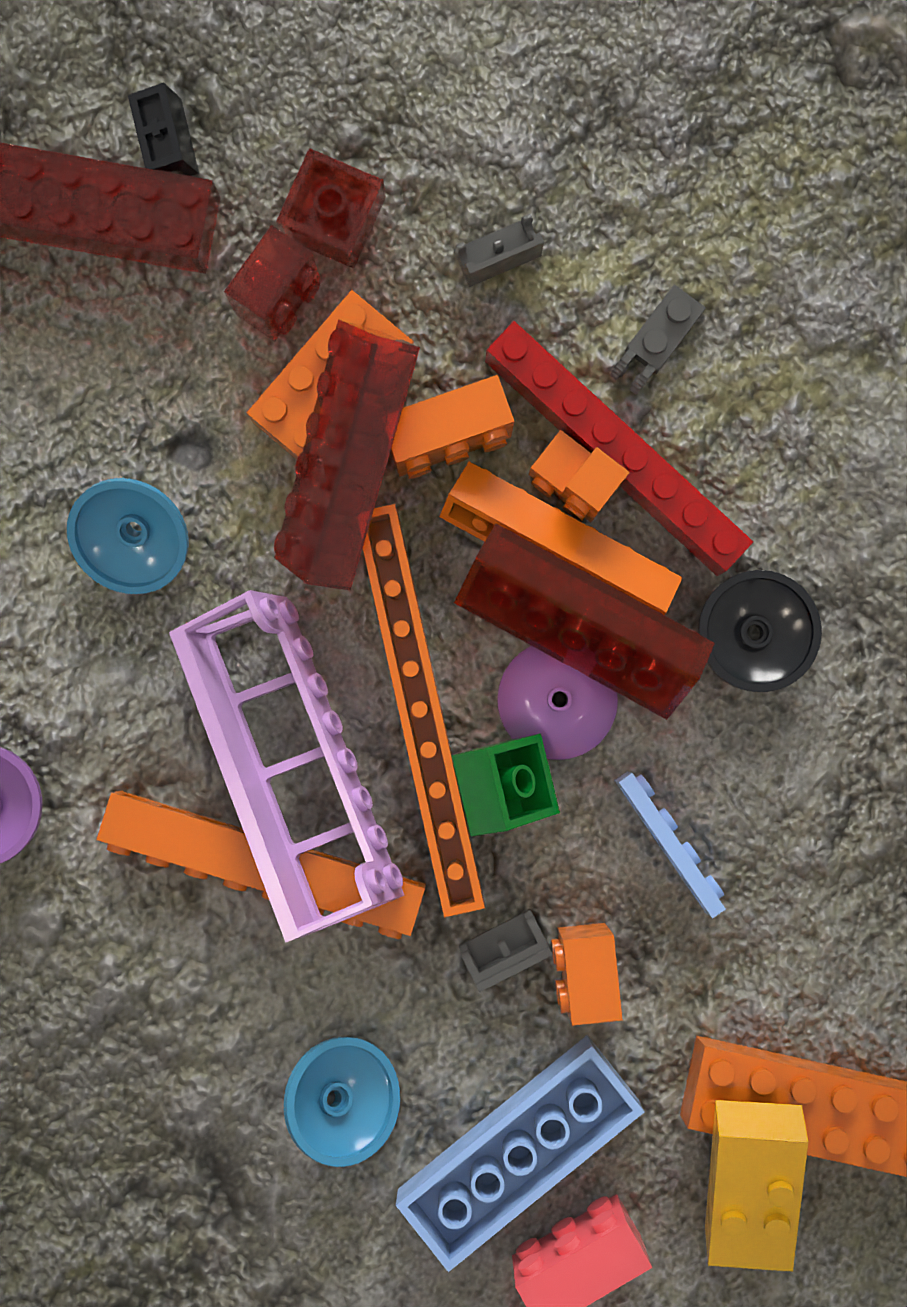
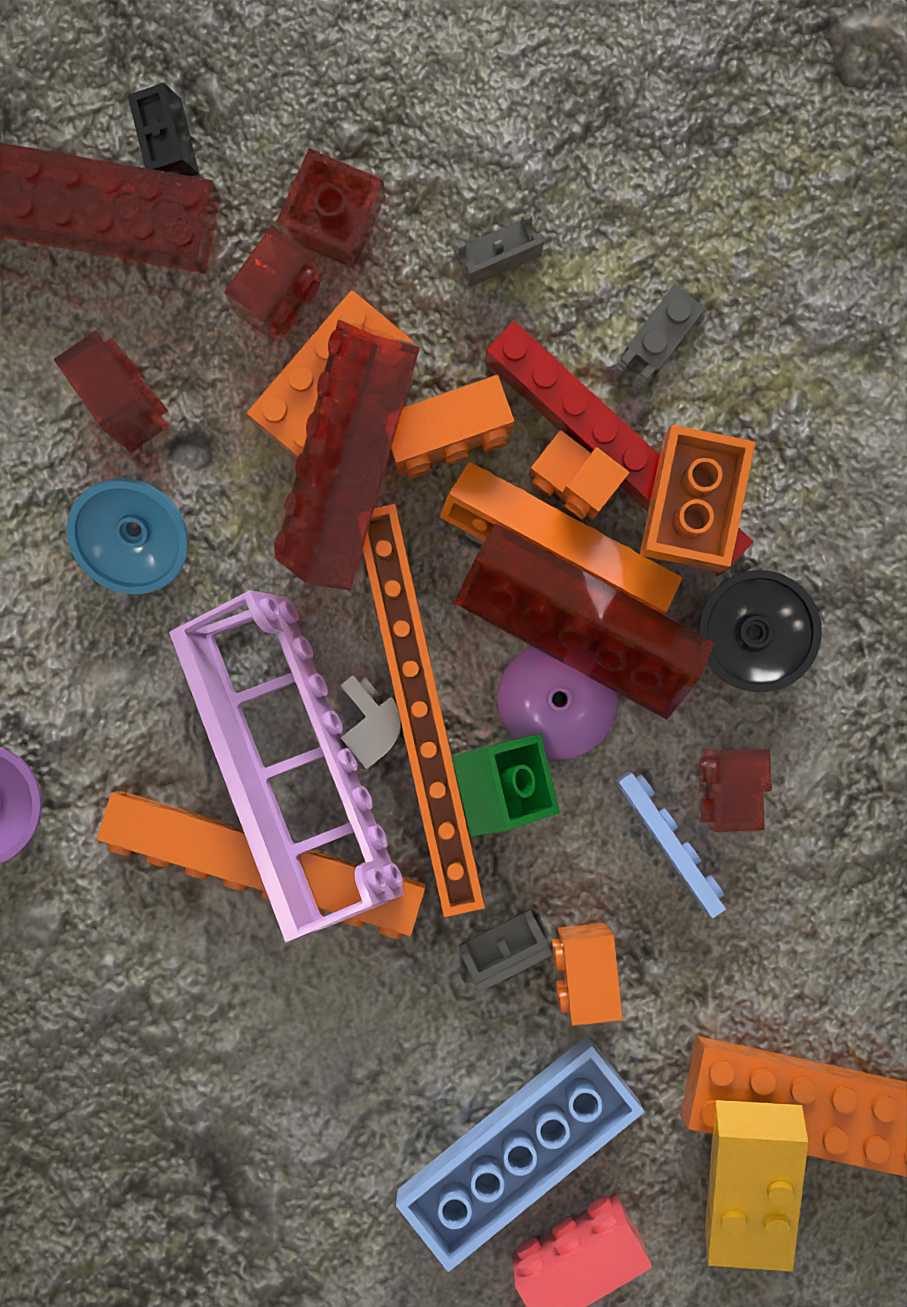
(113, 390): none -> clear red brick
(363, 1104): dark azure dish -> none
(378, 730): none -> light grey brick
(697, 498): none -> orange brick
(735, 788): none -> clear red brick

